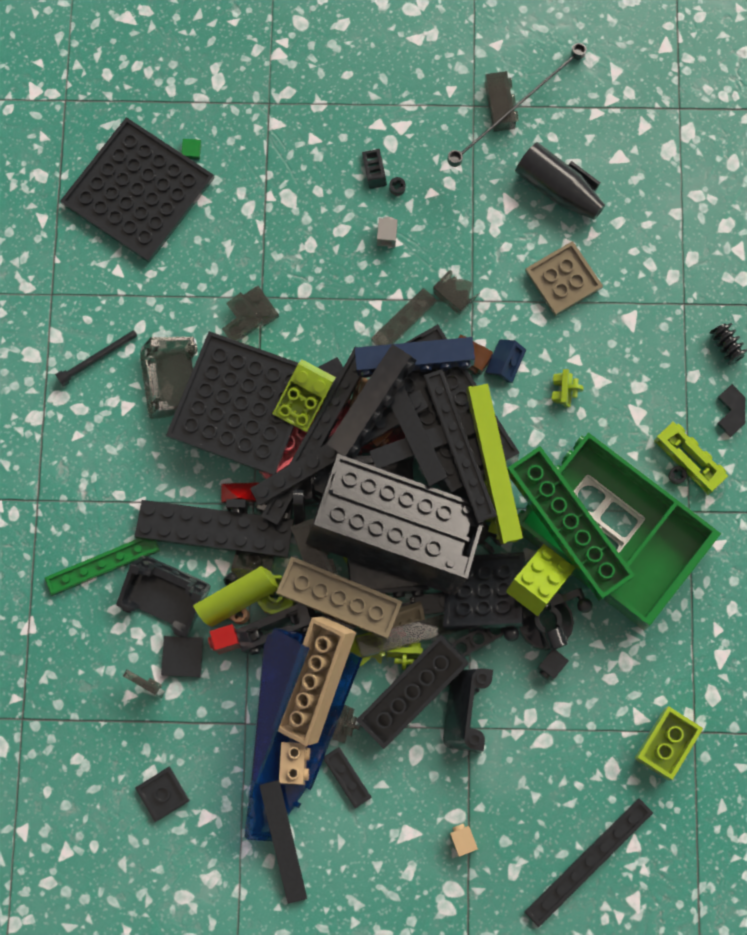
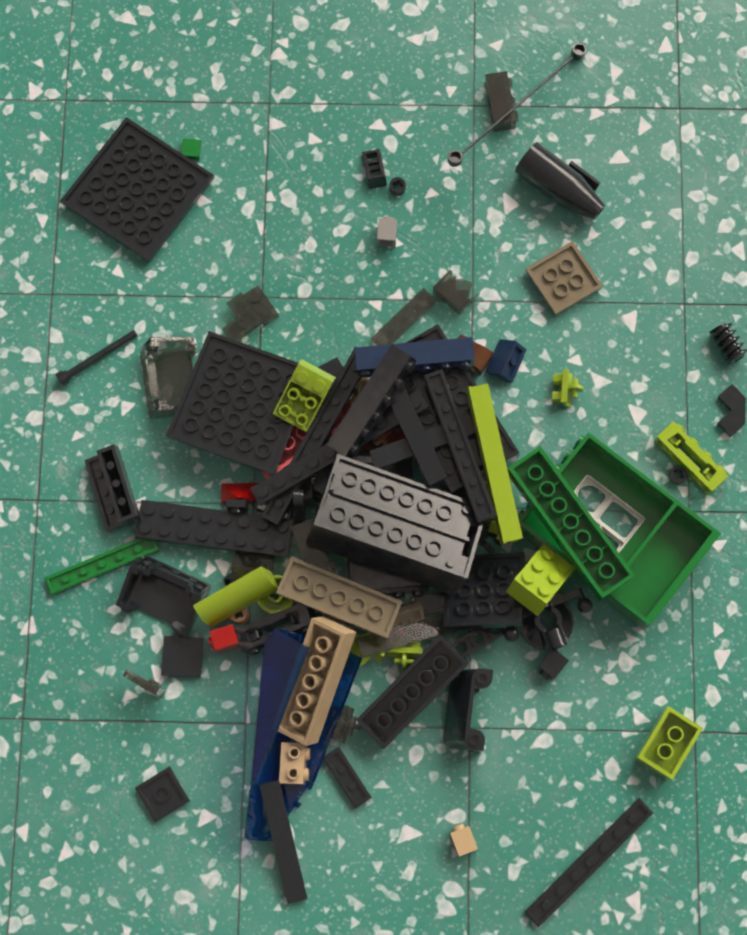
(112, 488): none -> black brick

